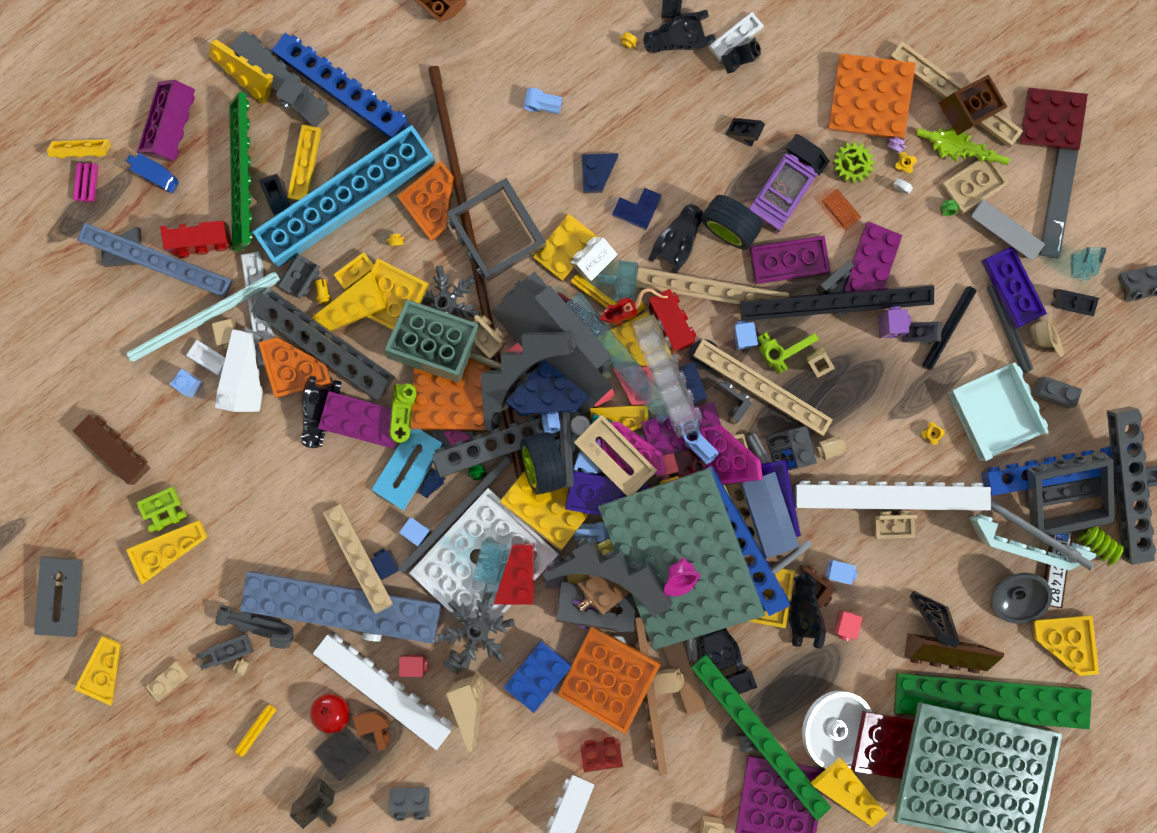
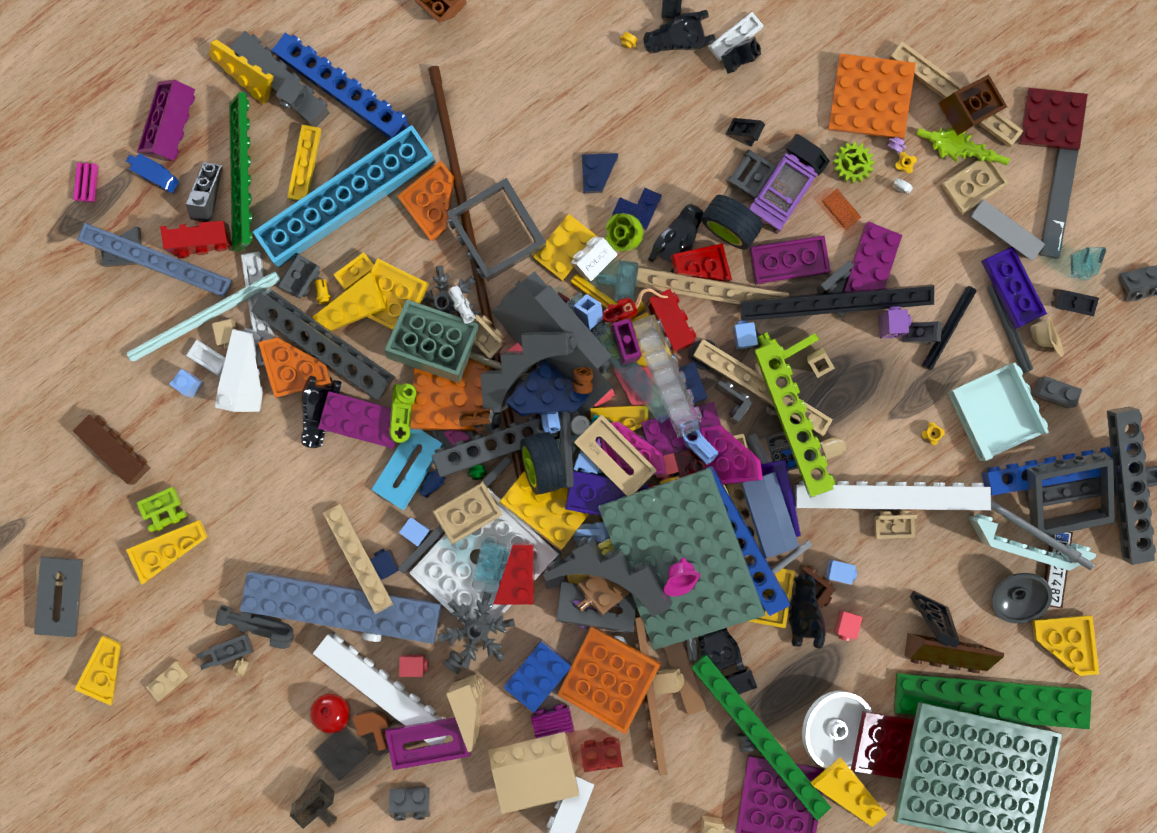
(79, 148): yellow plate -> none
(204, 192): none -> dark grey slope
(255, 730): yellow axle -> none
(274, 192): black slope -> none
(395, 239): yellow plate -> none
(406, 758): none -> magenta piece
(461, 305): none -> white pin
(467, 513): none -> tan tile
(476, 419): none -> dark orange piece
(533, 772): none -> tan slope
(537, 100): light blue piece -> none
(552, 721): none -> magenta brick
(583, 380): none -> dark orange wheel
(588, 311): none -> light blue brick
(624, 232): none -> lime cylinder
(625, 341): none -> magenta brick
(703, 263): none -> red wing
(757, 176): none -> dark grey plate
(775, 353): none -> lime brick
(949, 208): bright green plate -> none
(1102, 543): lime piece -> none

